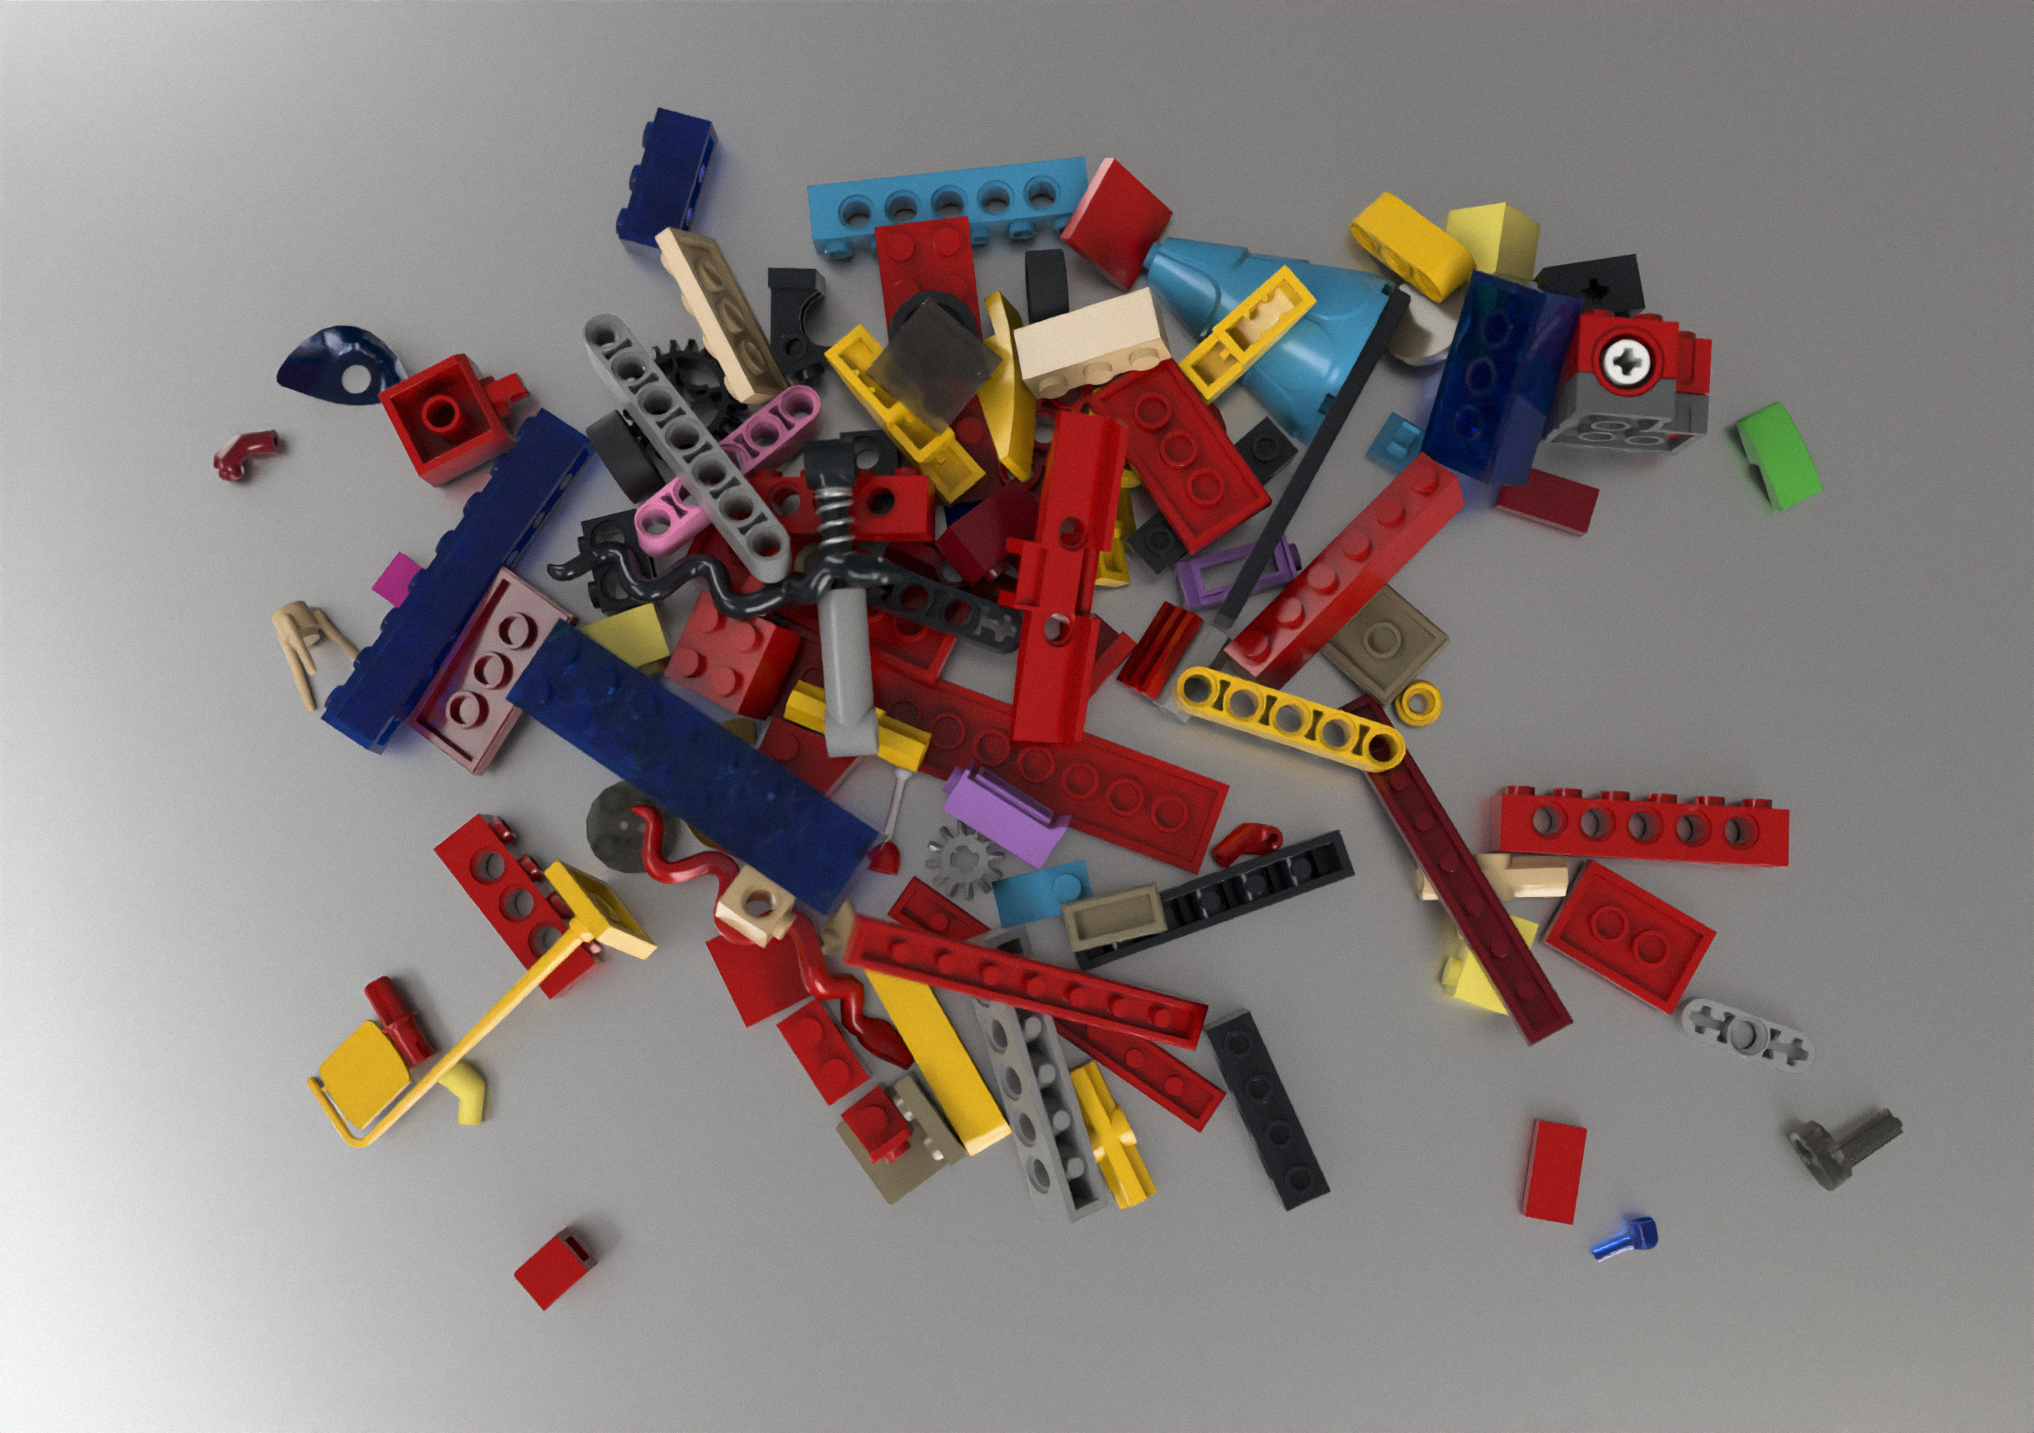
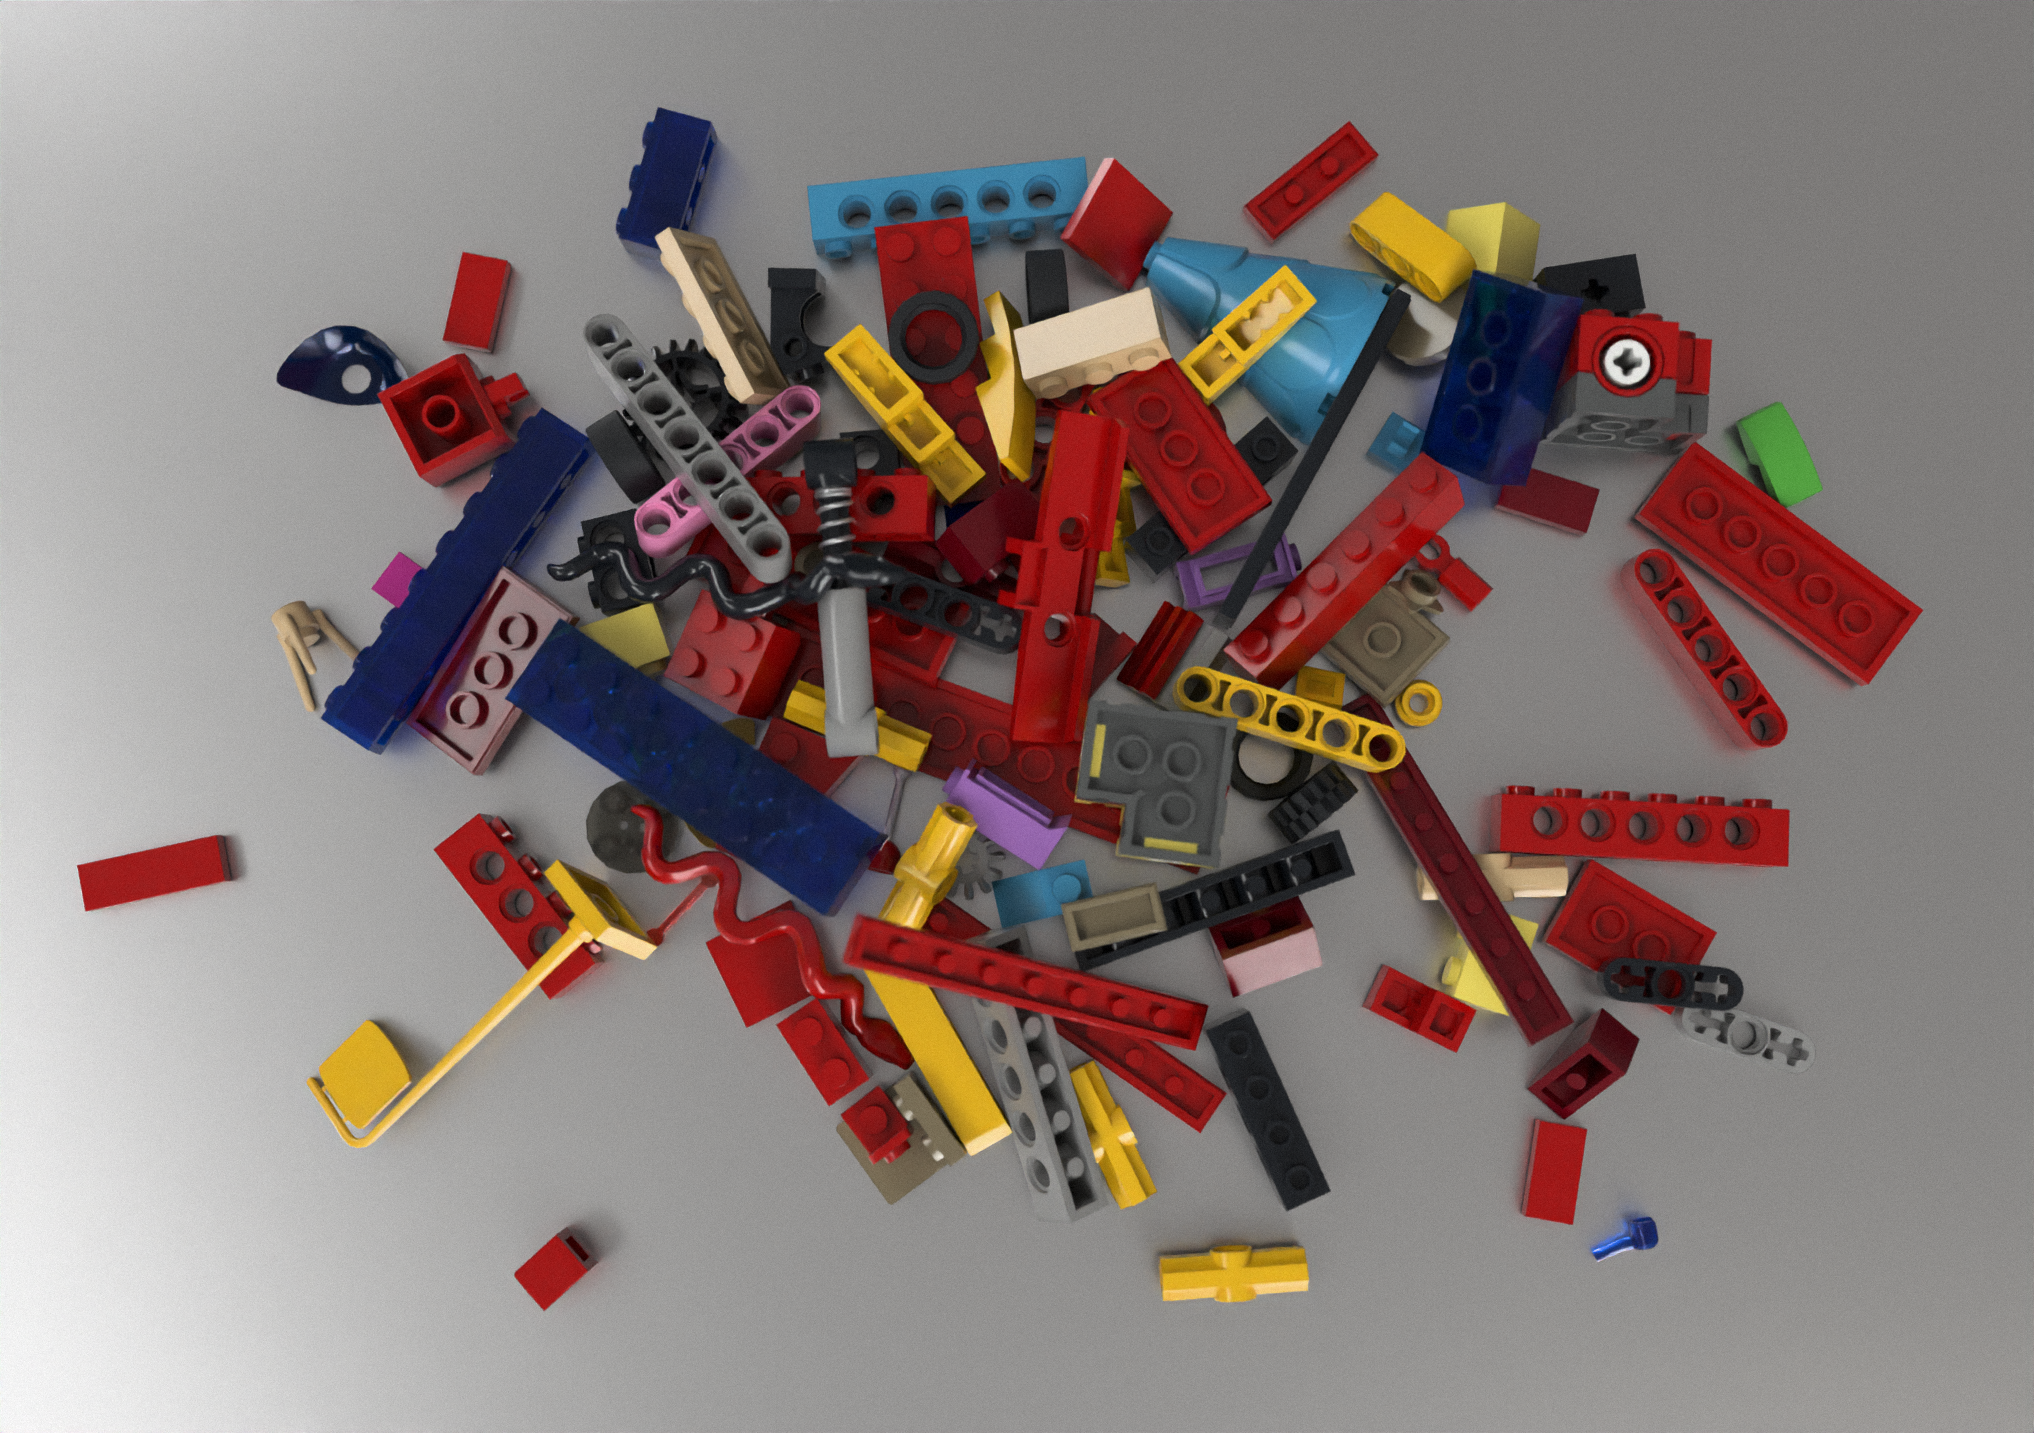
(154, 873): none -> red tile
(239, 447): dark red arm -> none
(398, 1021): red axle -> none
(469, 1088): light yellow arm -> none
(477, 302): none -> red tile
(658, 934): none -> clear red hinge
(753, 886): tan brick -> none
(837, 930): tan arm -> none
(928, 866): none -> yellow piece
(934, 366): clear smoke plate -> none
(1165, 777): none -> dark grey piece
(1233, 1273): none -> yellow piece
(1247, 839): red arm -> none
(1265, 946): none -> brick
(1266, 792): none -> black tyre
(1310, 182): none -> red tile
(1313, 802): none -> black tyre
(1320, 686): none -> yellow plate
(1418, 591): none -> dark tan plate
(1419, 1008): none -> red slope
(1454, 574): none -> red bar
(1585, 1064): none -> dark red slope
(1704, 974): none -> black beam
(1725, 658): none -> red beam
(1778, 564): none -> red plate
(1832, 1161): clear smoke piece -> none

